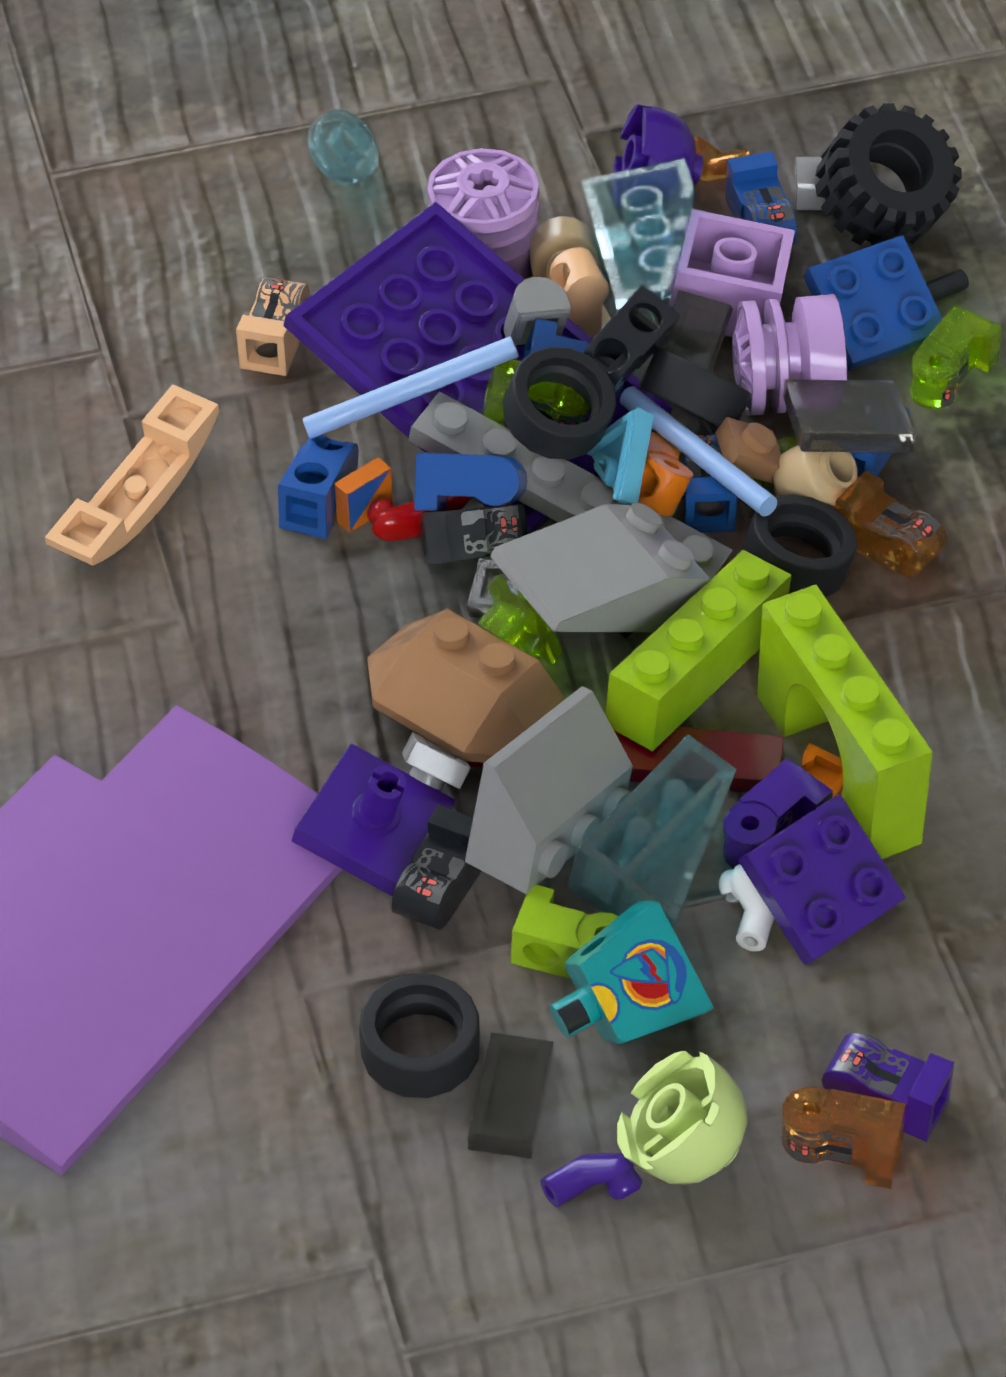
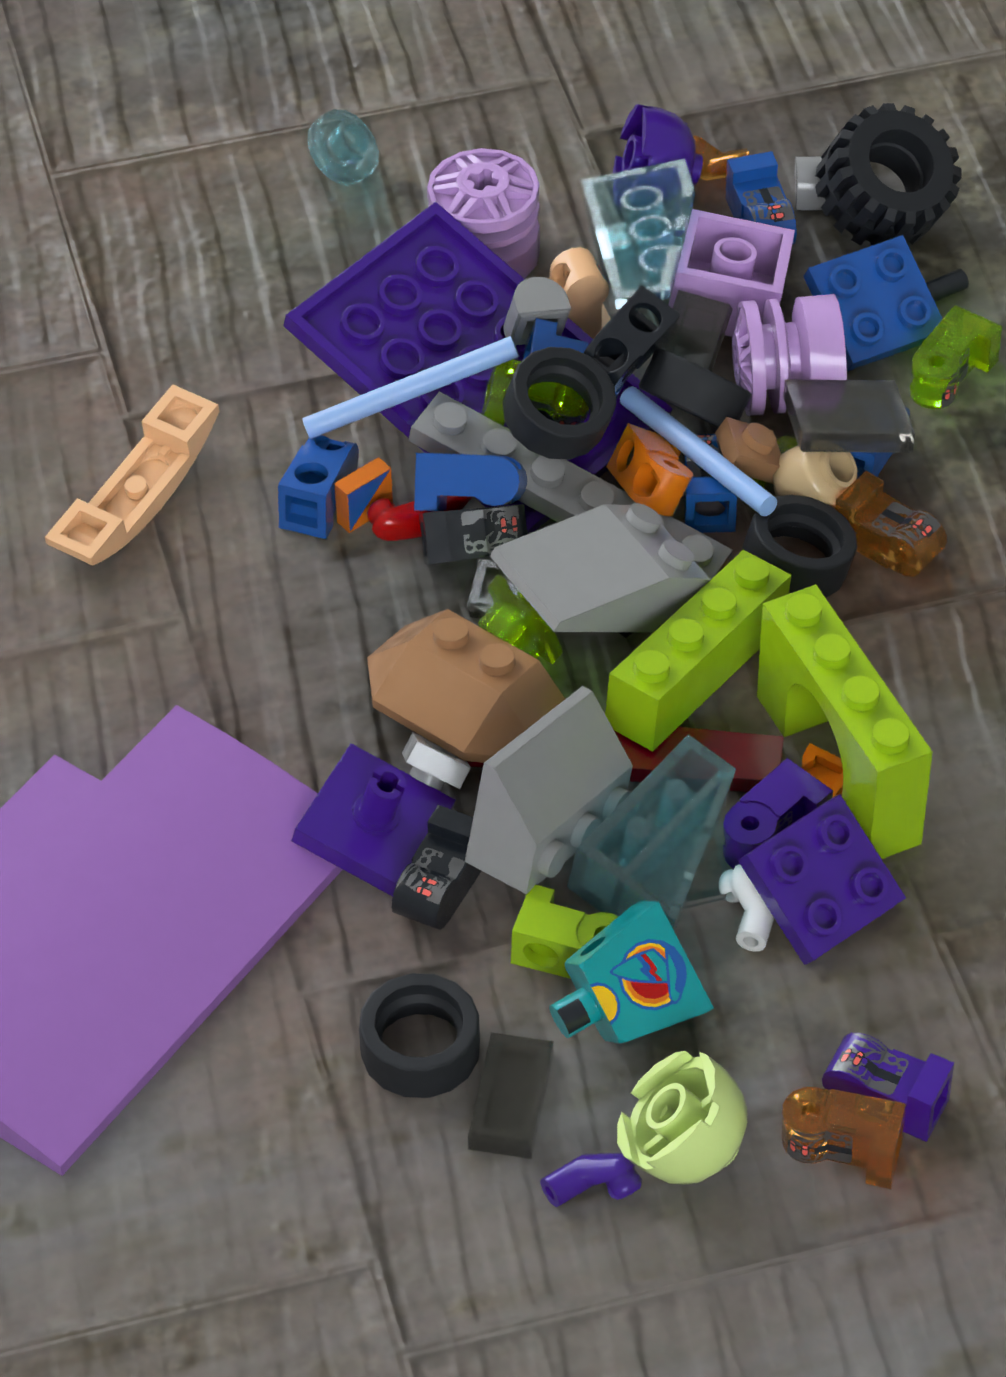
(265, 325): light nougat leg -> none
(557, 236): tan head -> none
(623, 454): medium azure tile -> none

